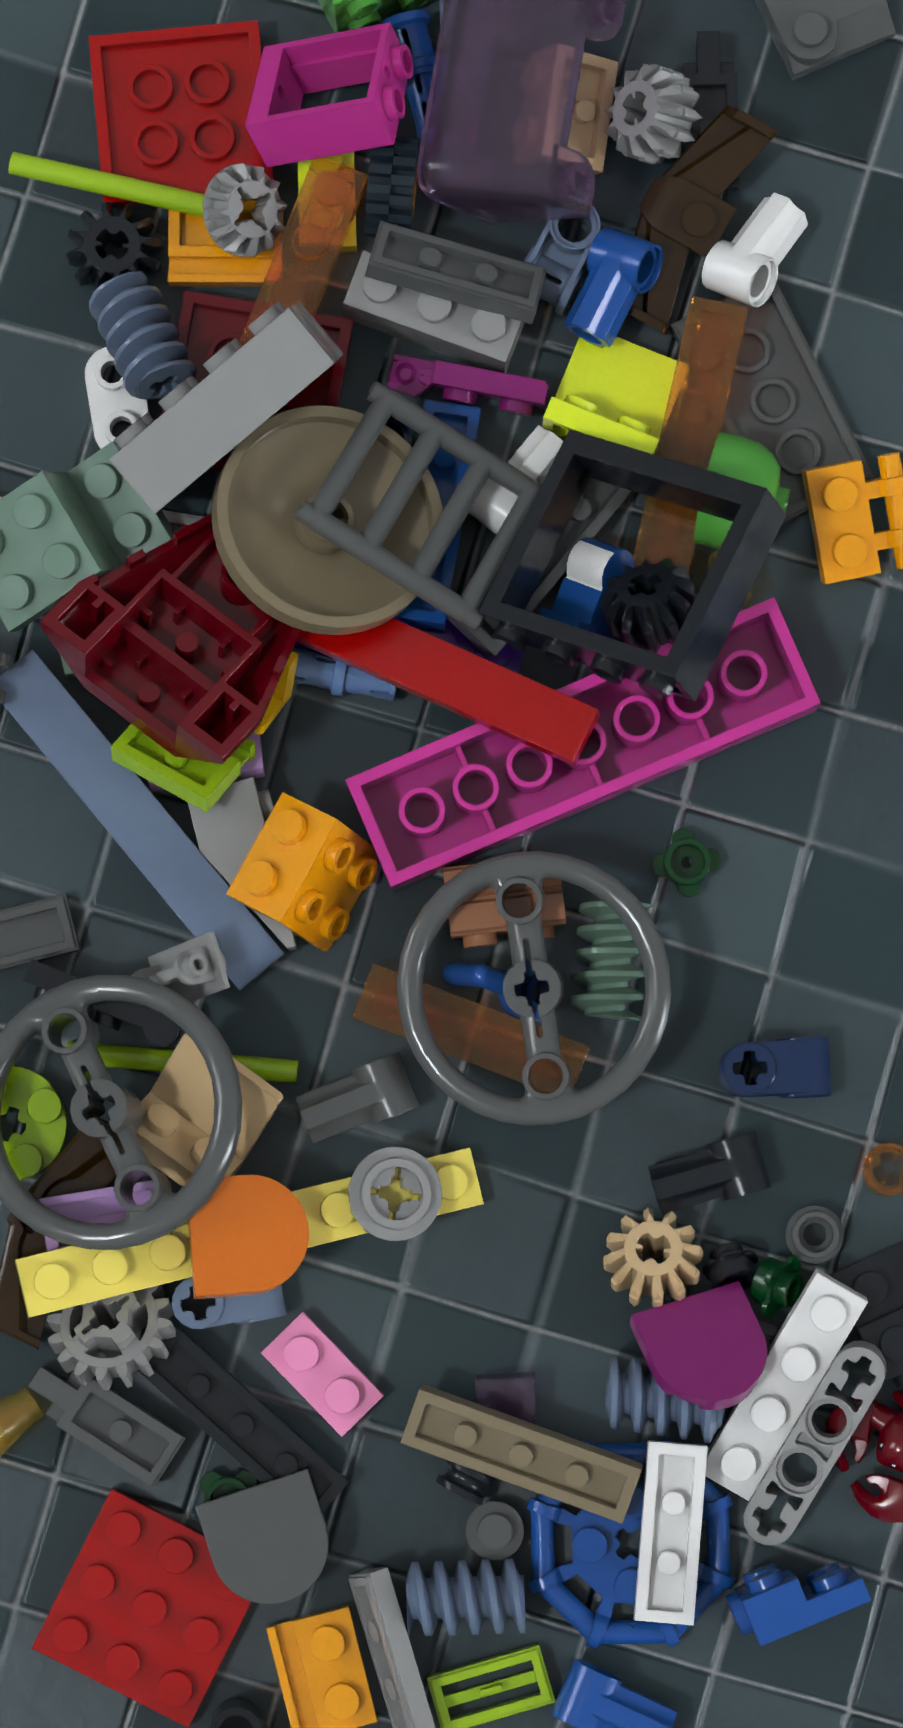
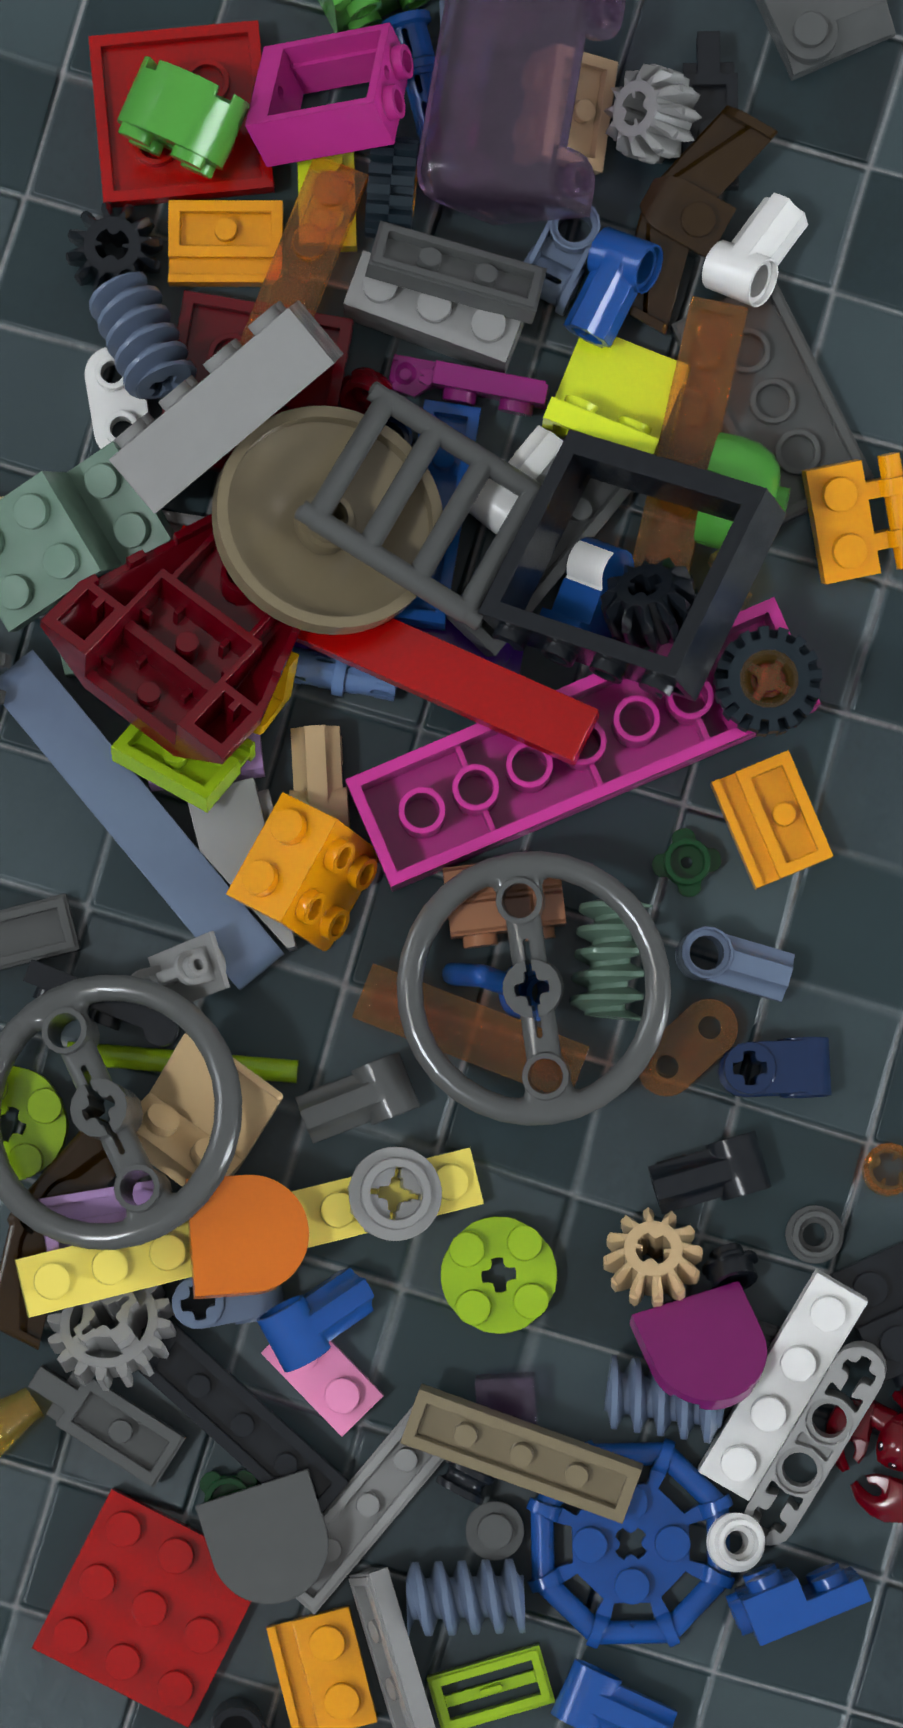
(106, 183): lime bar -> none
(181, 114): none -> bright green brick
(223, 207): light grey gear -> none
(306, 1323): none -> blue piece
(318, 770): none -> tan piece
(354, 387): none -> dark red plate
(368, 1508): none -> light grey tile
(477, 1300): none -> lime plate
(670, 1532): white plate -> none
(689, 1048): none -> clear orange plate
(740, 964): none -> sand blue piece
(752, 1542): none -> white plate
(771, 819): none -> light orange plate
(777, 1284): dark green plate -> none
(779, 665): none -> black wheel

